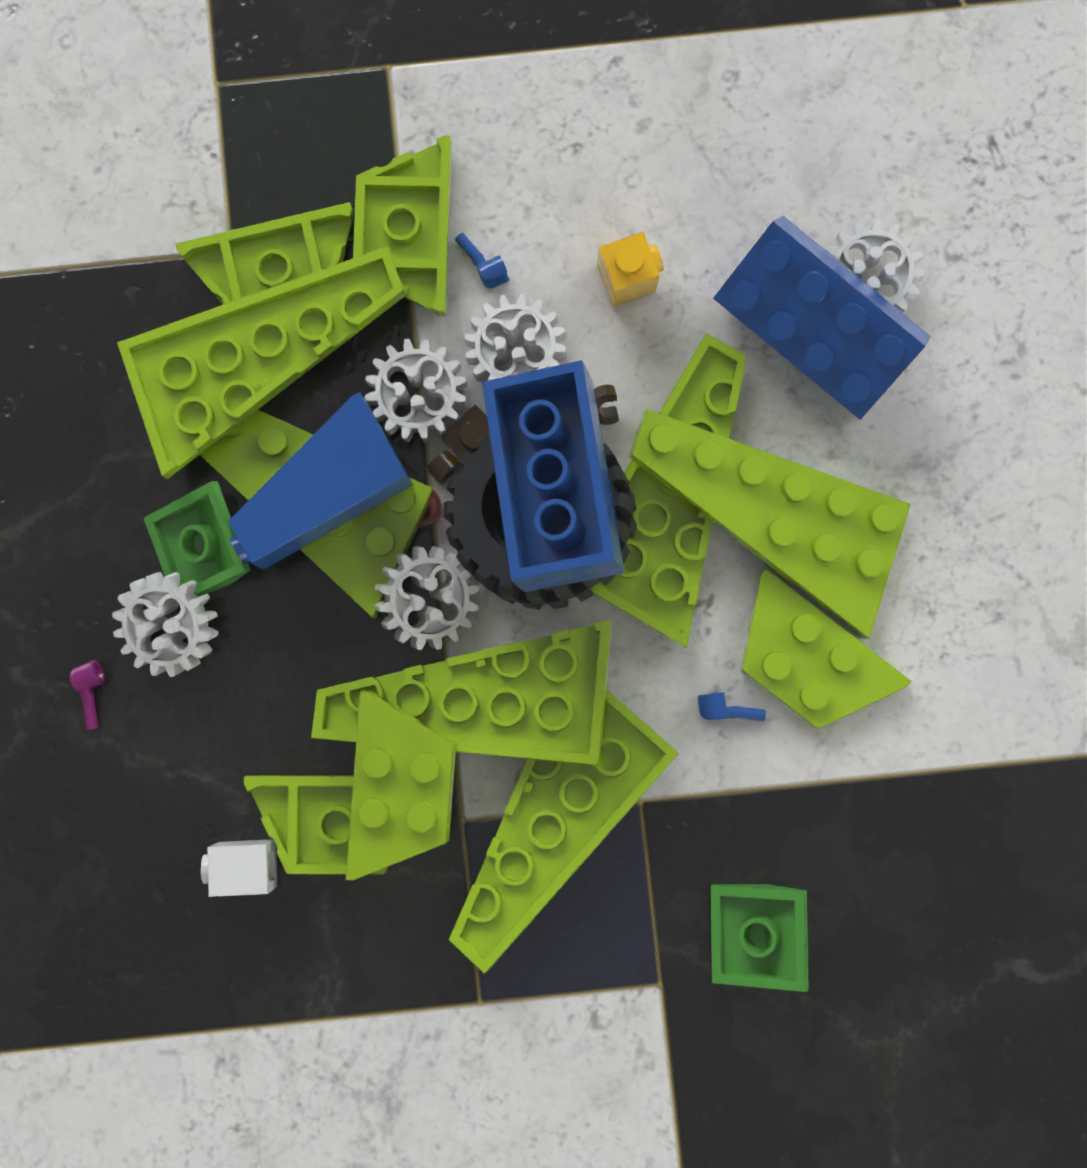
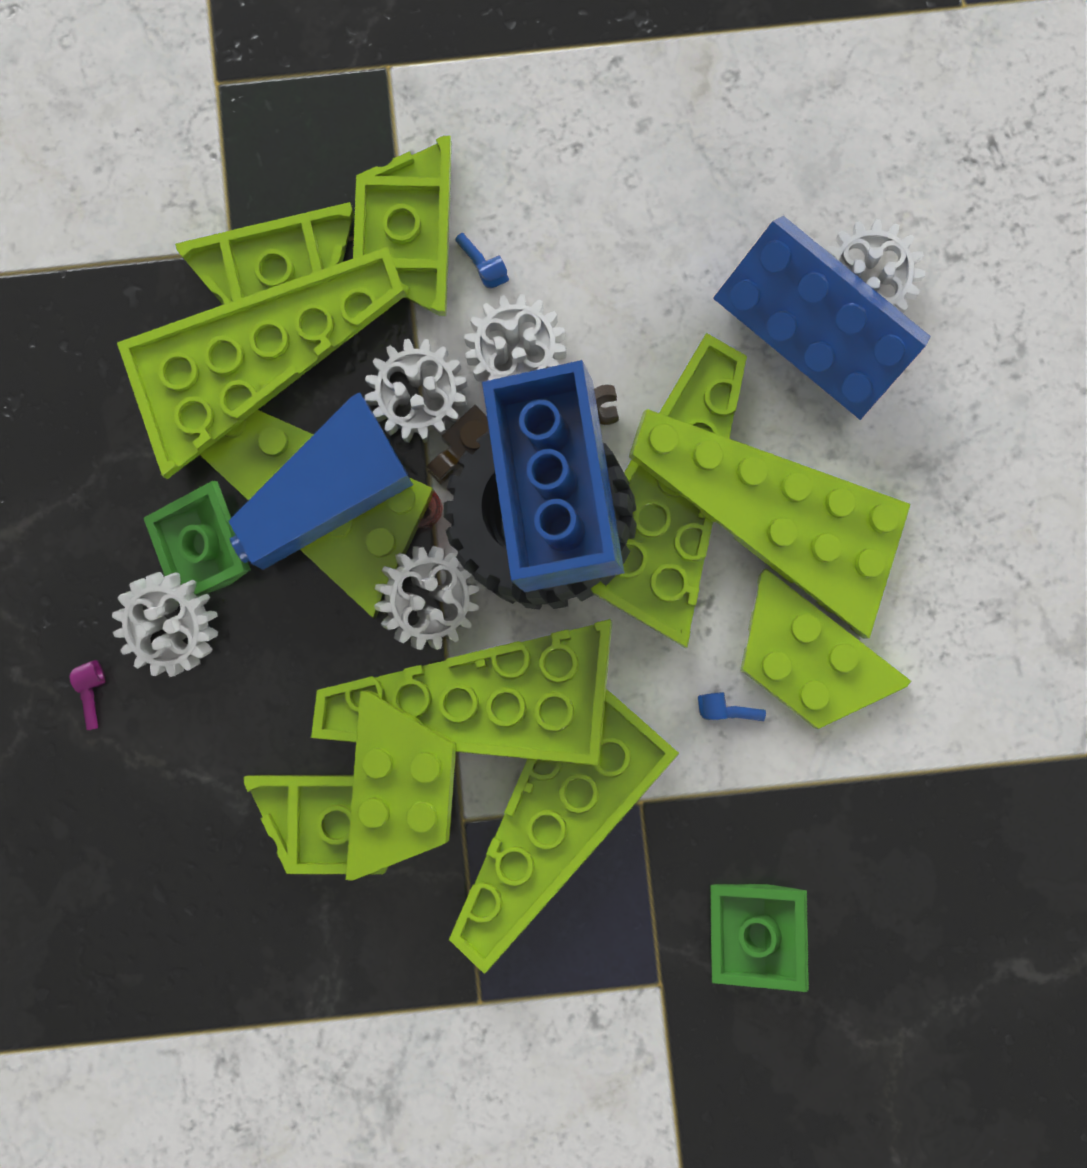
(240, 868): white brick -> none
(629, 268): yellow brick -> none

